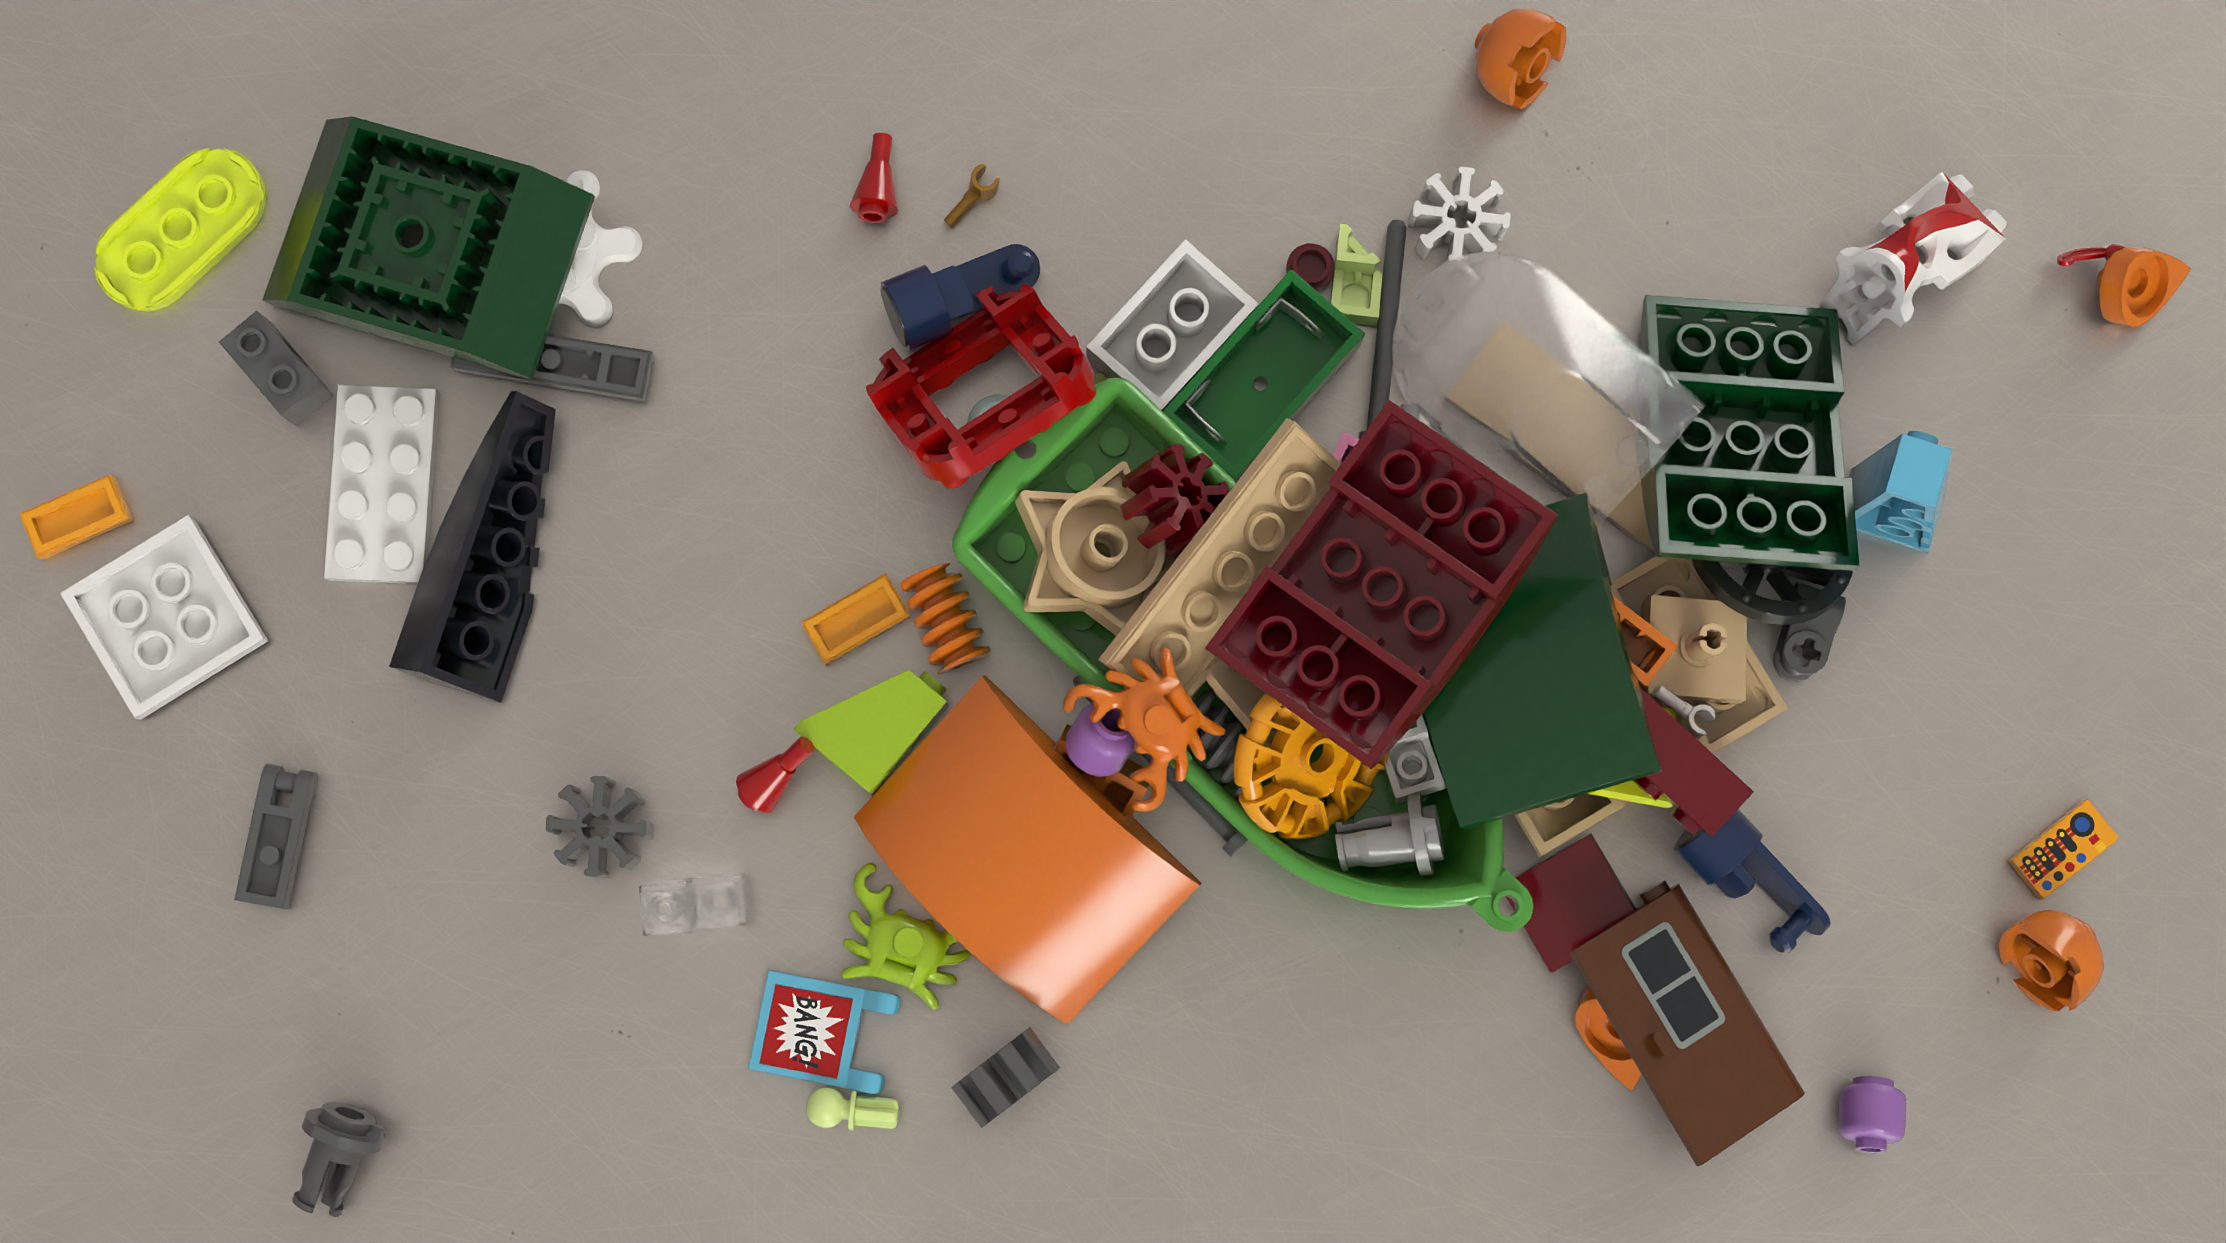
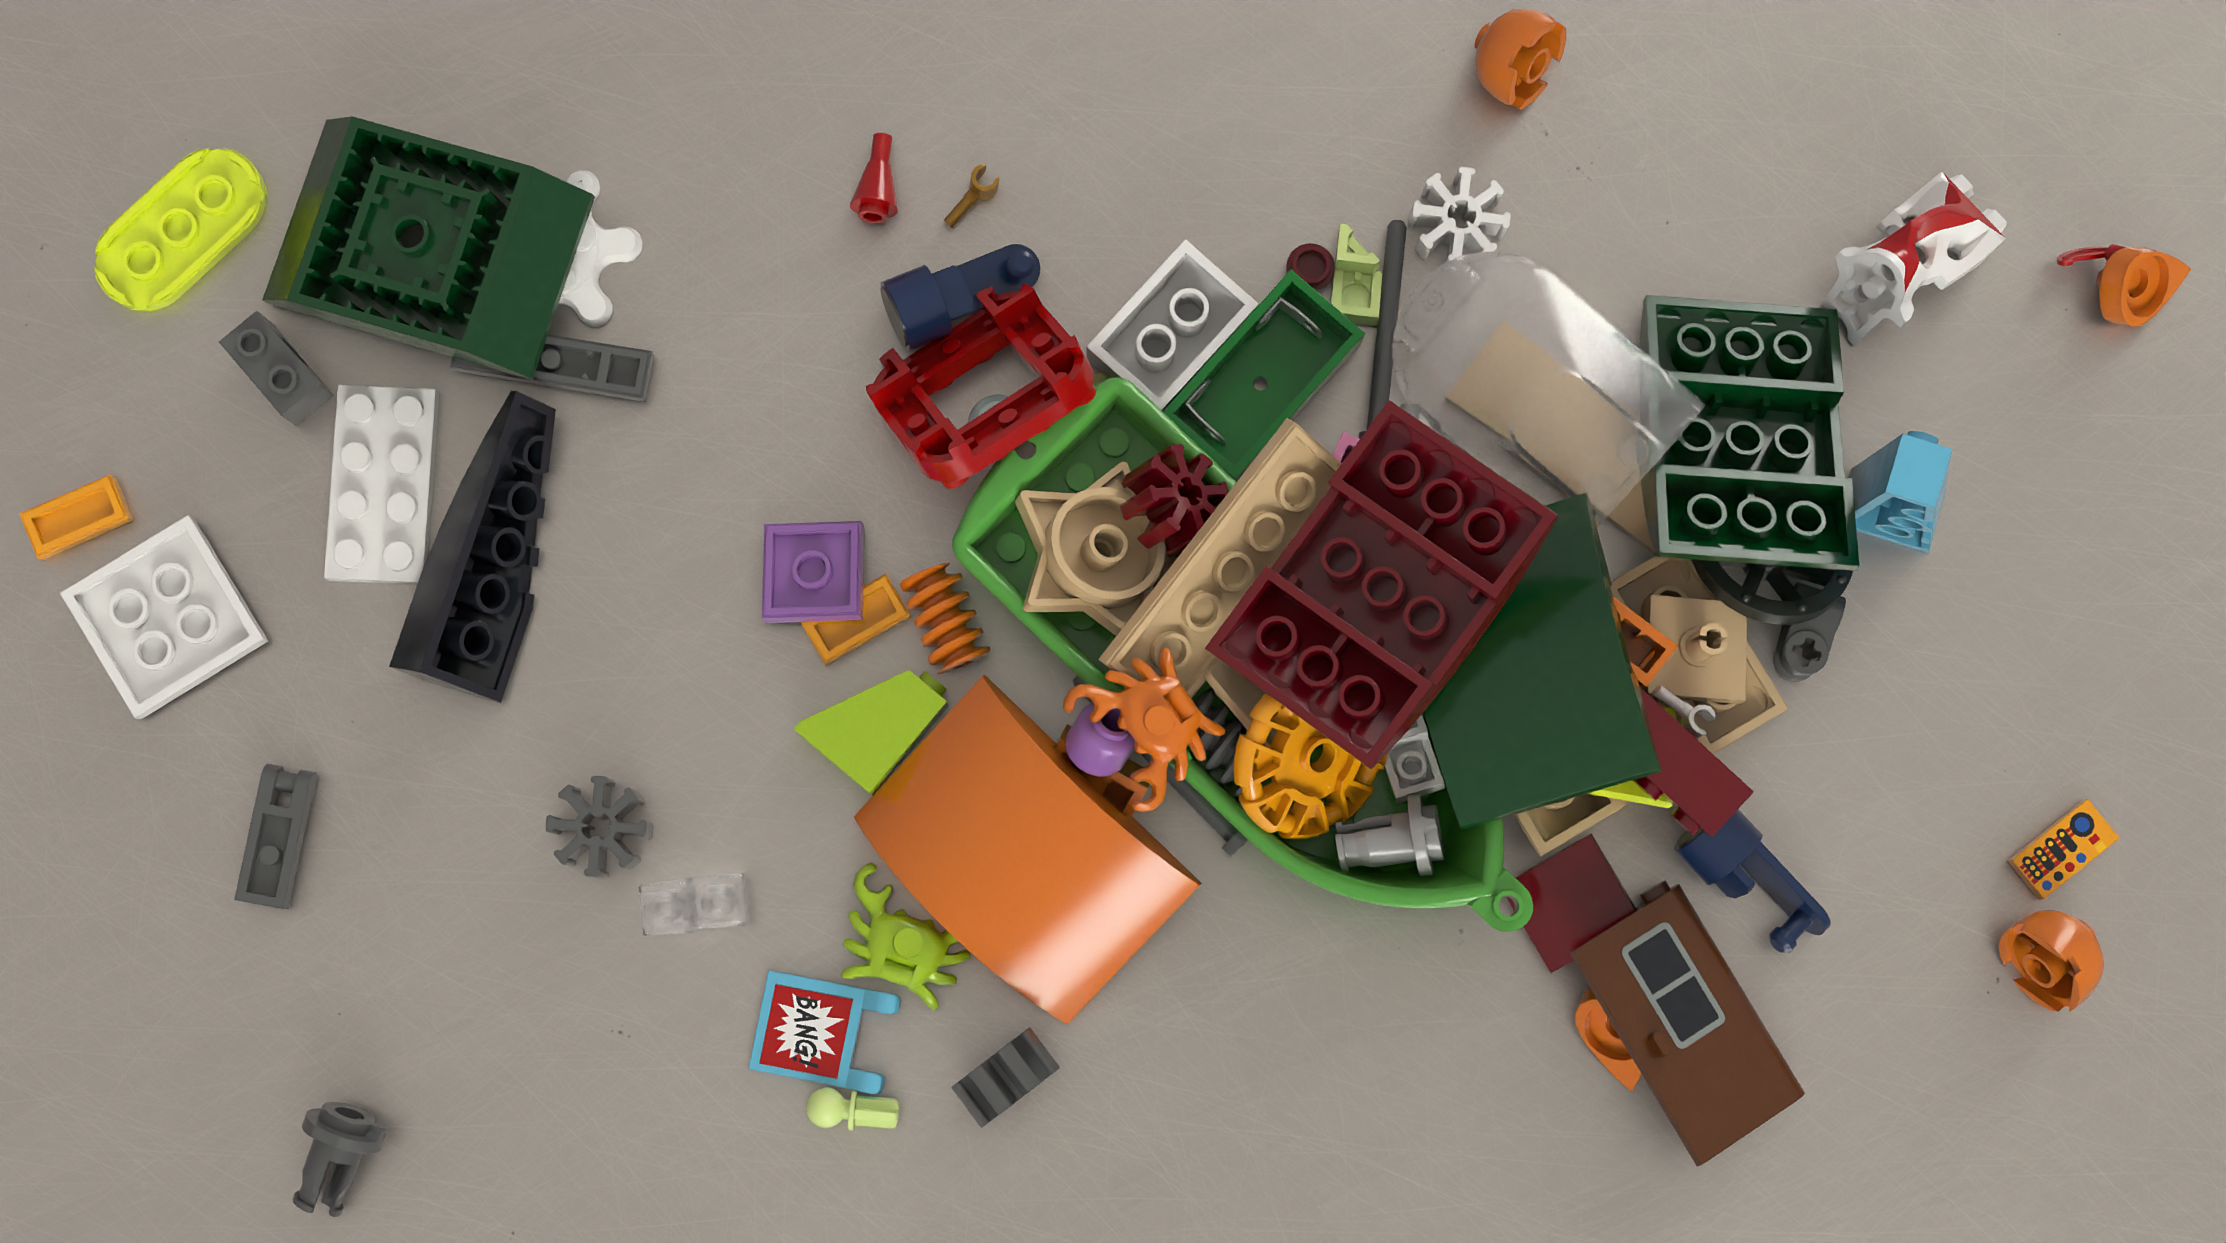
(766, 782): red cone -> none
(813, 572): none -> medium lavender tile
(1872, 1113): medium lavender head -> none

